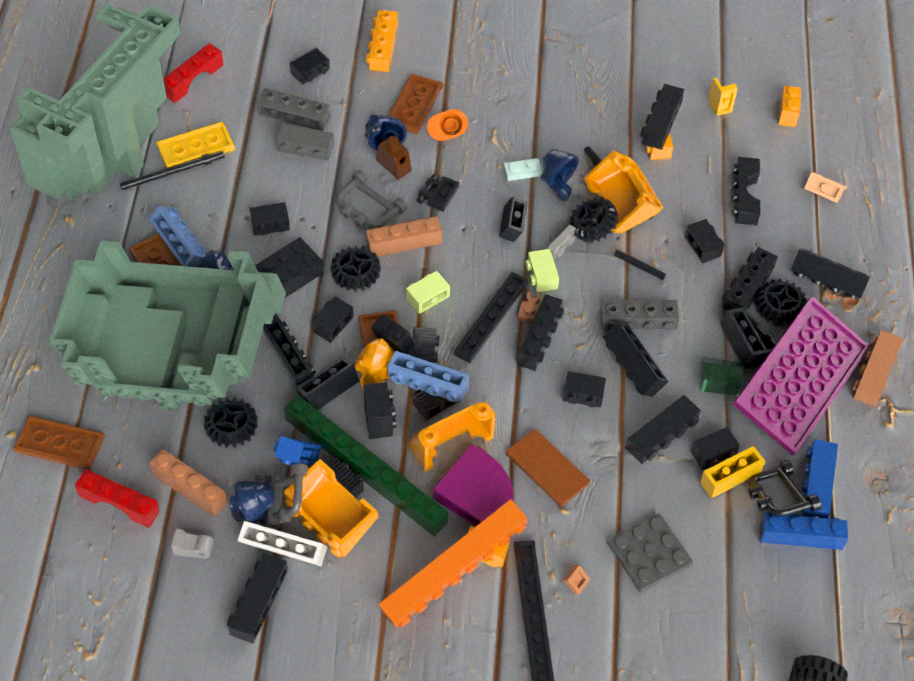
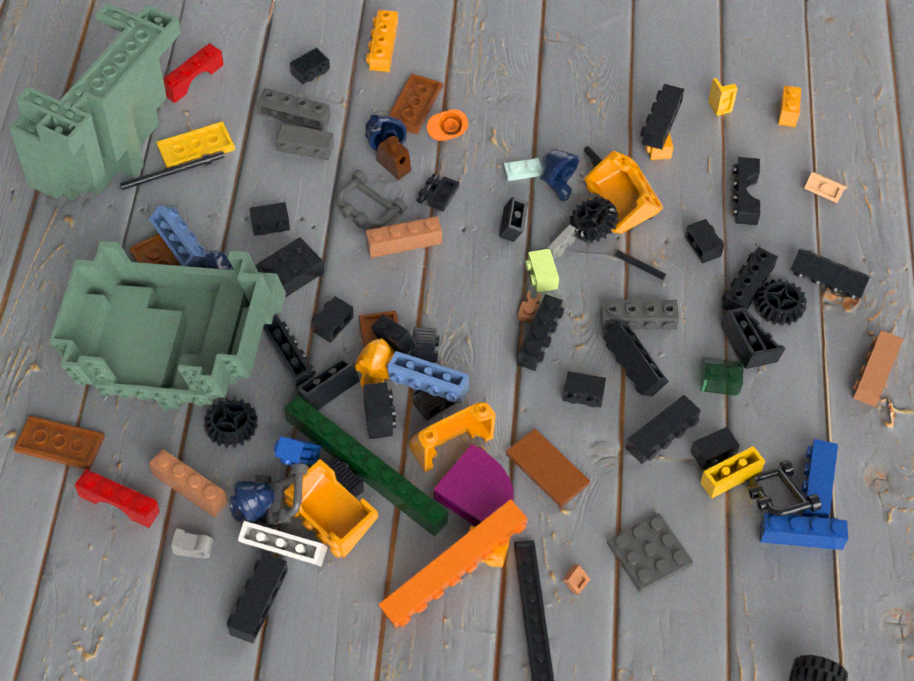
(355, 268): black gear -> none
(427, 292): yellowish green brick -> none
(490, 317): black plate -> none
(801, 375): magenta plate -> none

